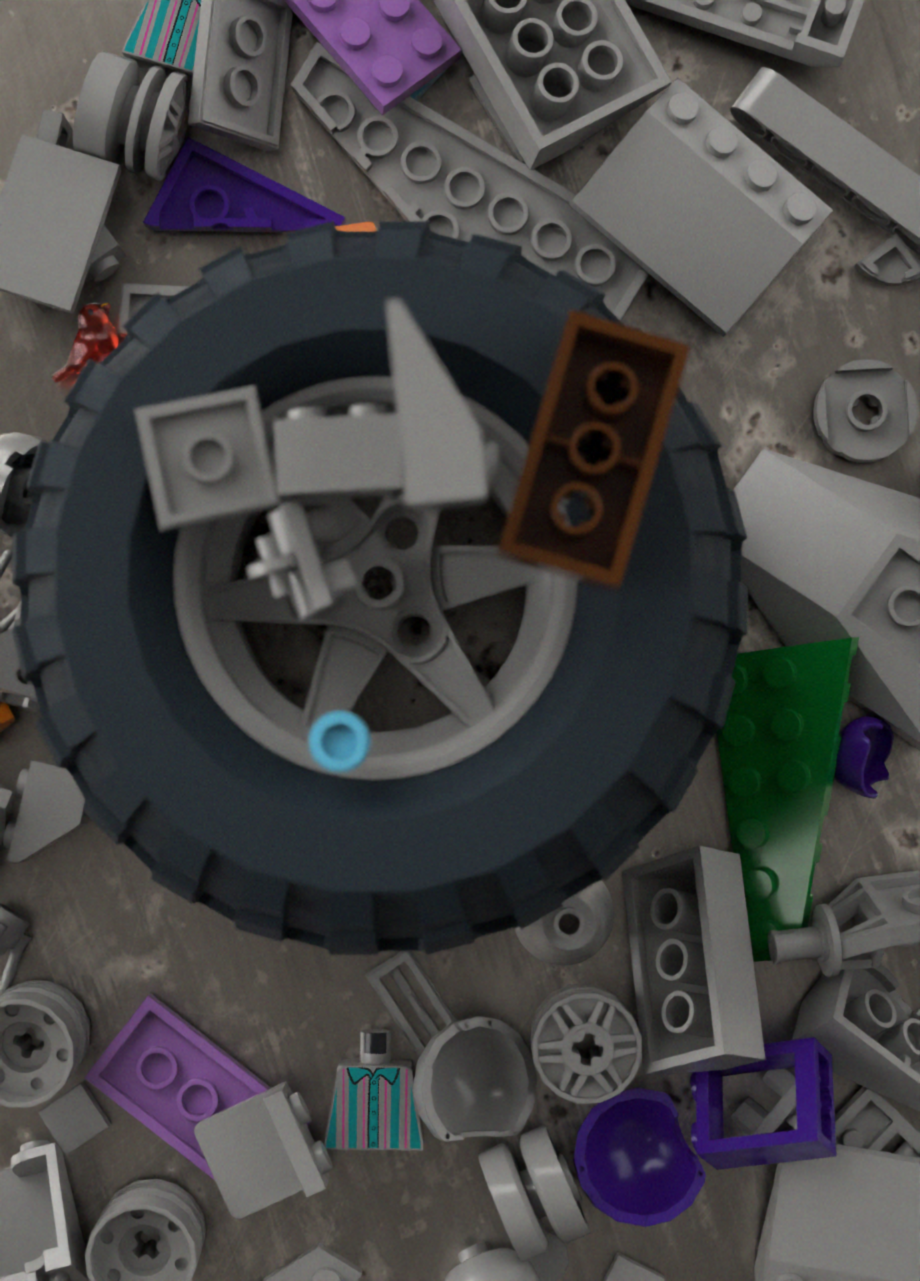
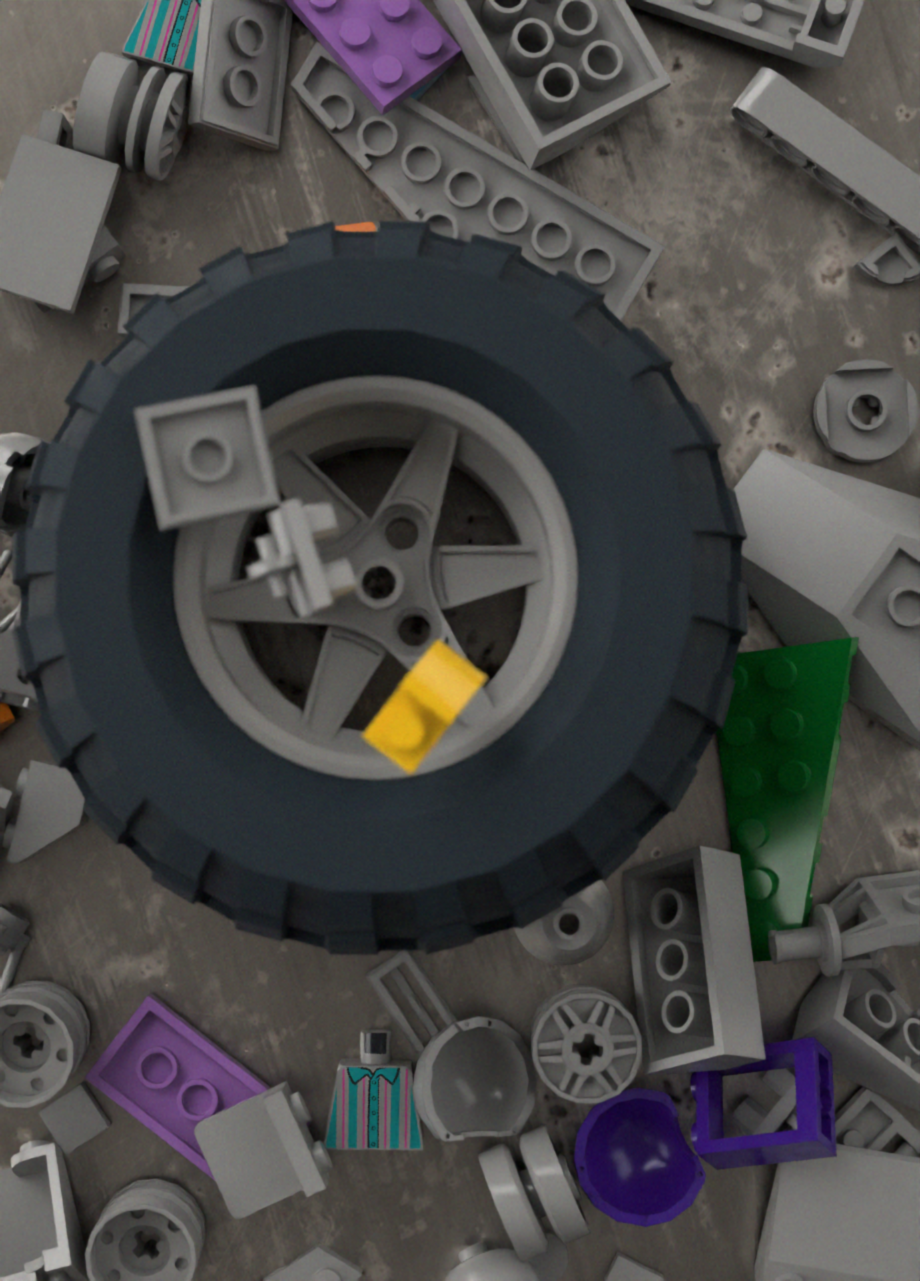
(93, 340): clear red animal -> none
(222, 195): dark purple wing -> none
(338, 454): light grey brick -> none
(339, 741): medium azure tile -> none
(424, 706): none -> yellow brick
(437, 433): light grey slope -> none
(629, 433): reddish brown brick -> none
(700, 207): light grey slope -> none
(862, 755): dark purple hair -> none

